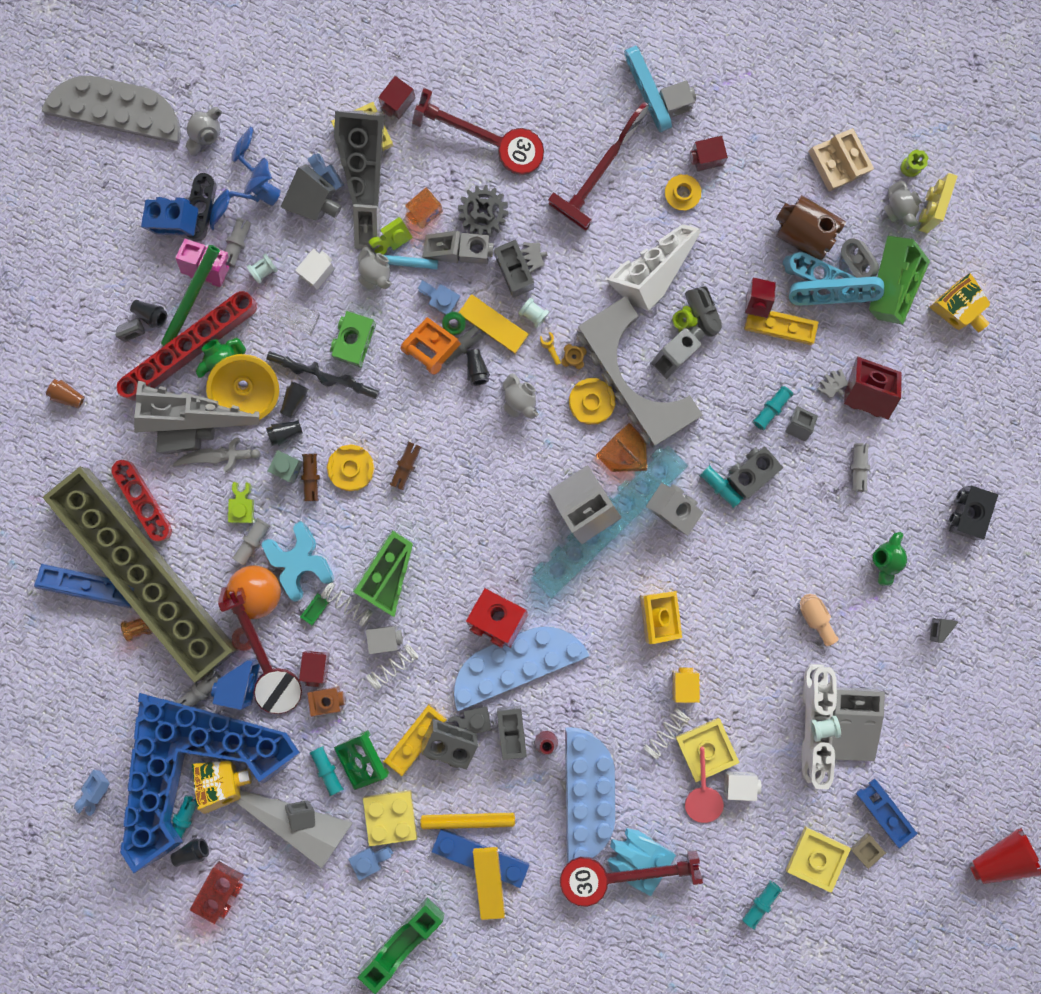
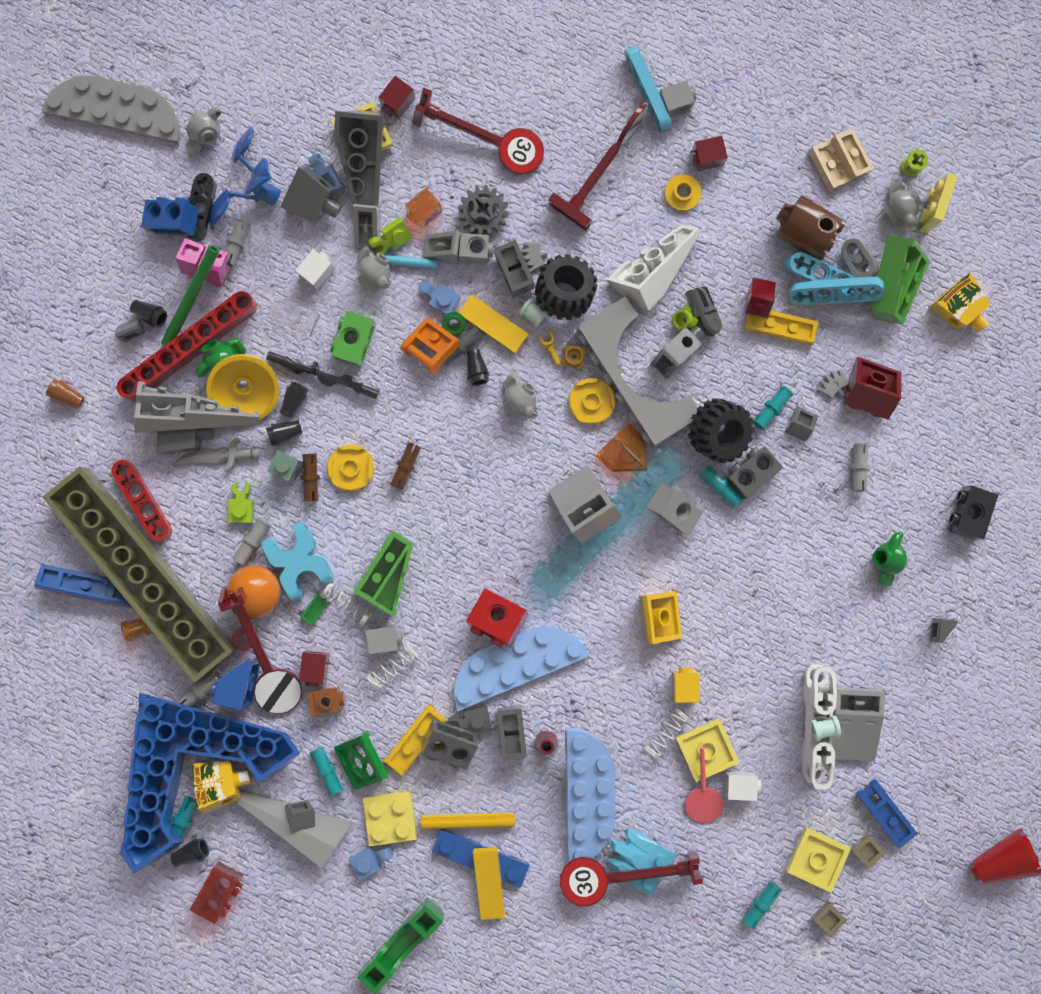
(92, 790): medium blue plate -> none
(262, 268): light aqua bush -> none
(571, 272): none -> black tyre
(734, 436): none -> black tyre
(818, 618): light nougat arm -> none
(829, 918): none -> dark tan plate

